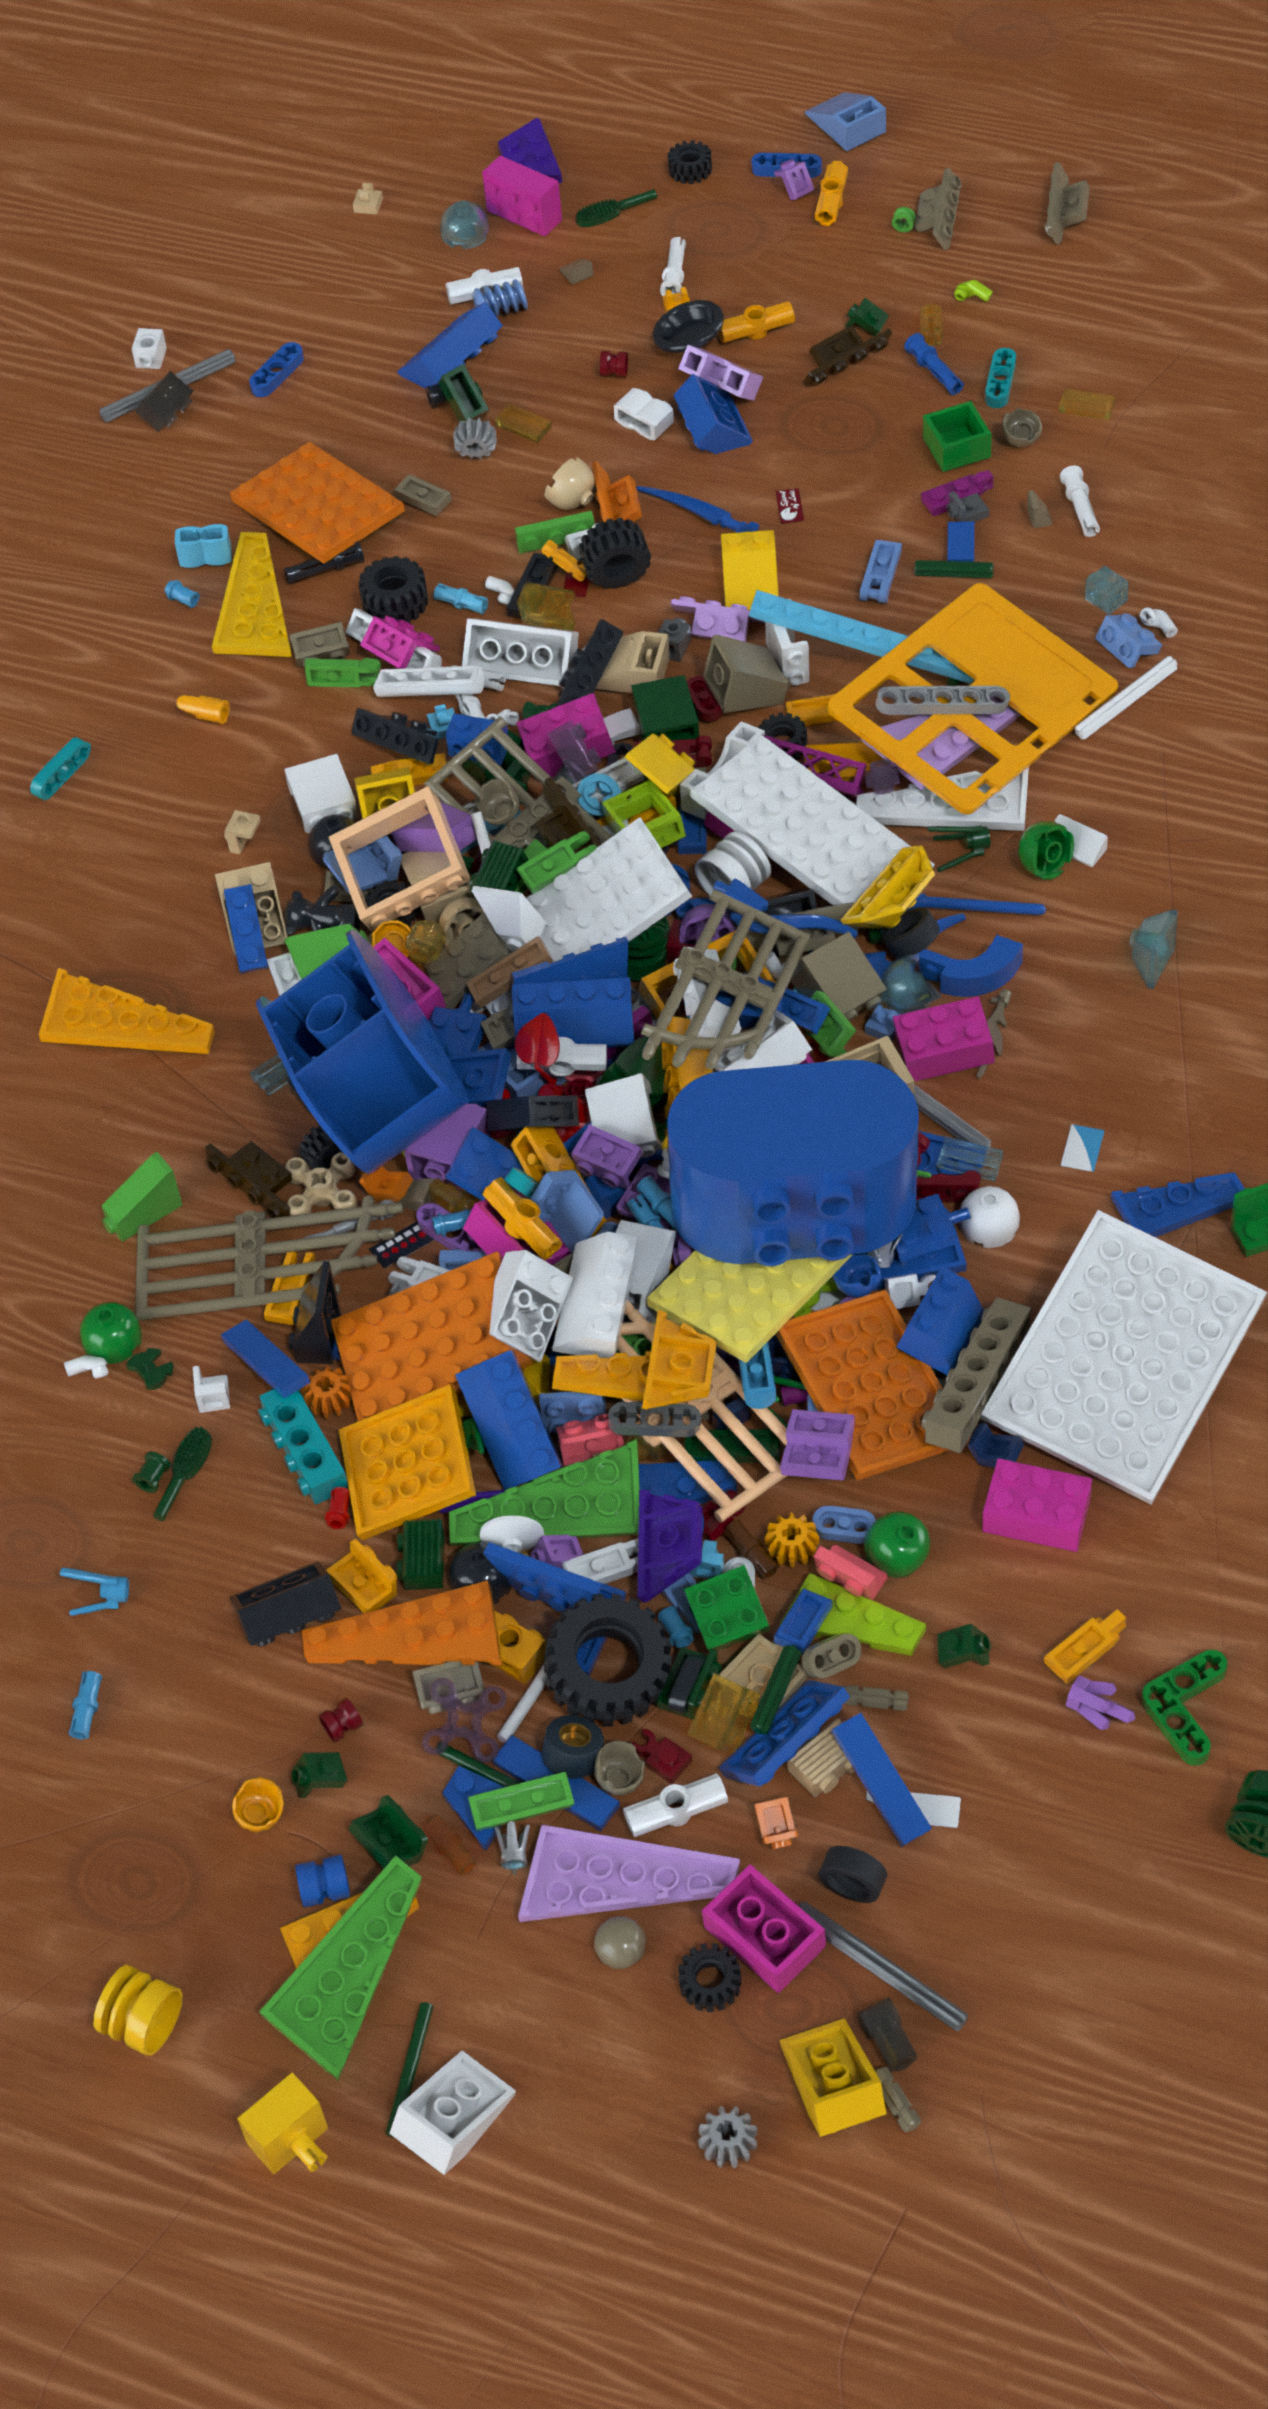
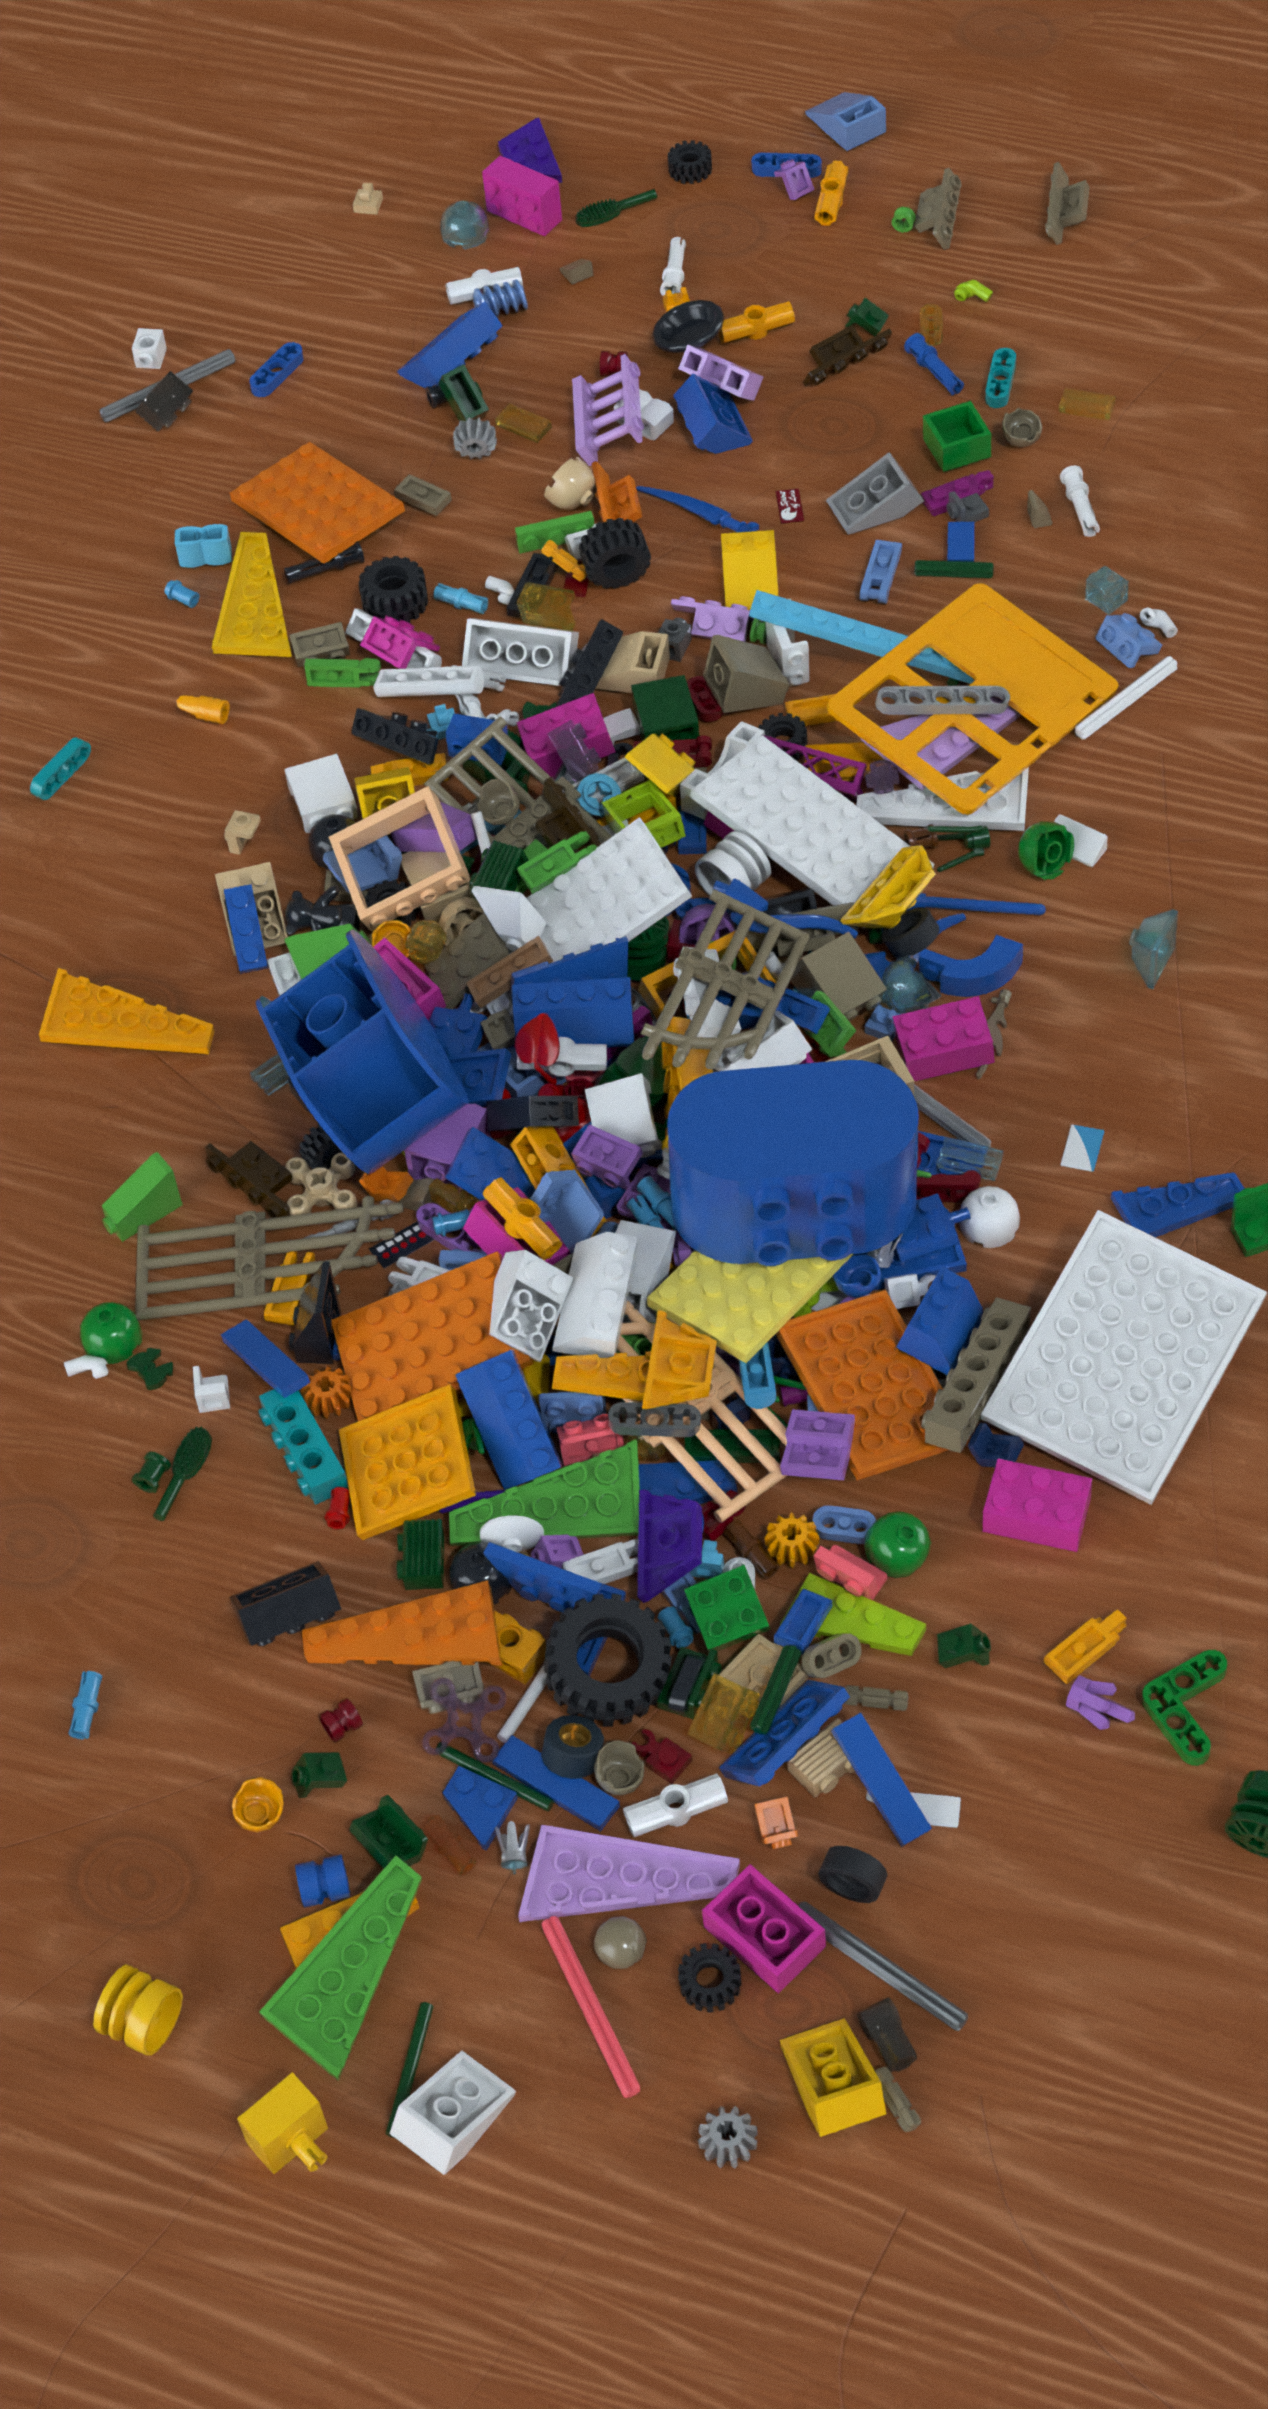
(112, 1588): dark azure plant -> none
(364, 1578): light orange bracket -> none
(521, 1182): teal beam -> none
(521, 1801): bright green plate -> none
(586, 408): none -> lavender fence
(591, 2007): none -> coral axle
(758, 631): none -> bright green bush
(875, 496): none -> light grey slope
(912, 836): none -> reddish brown bush

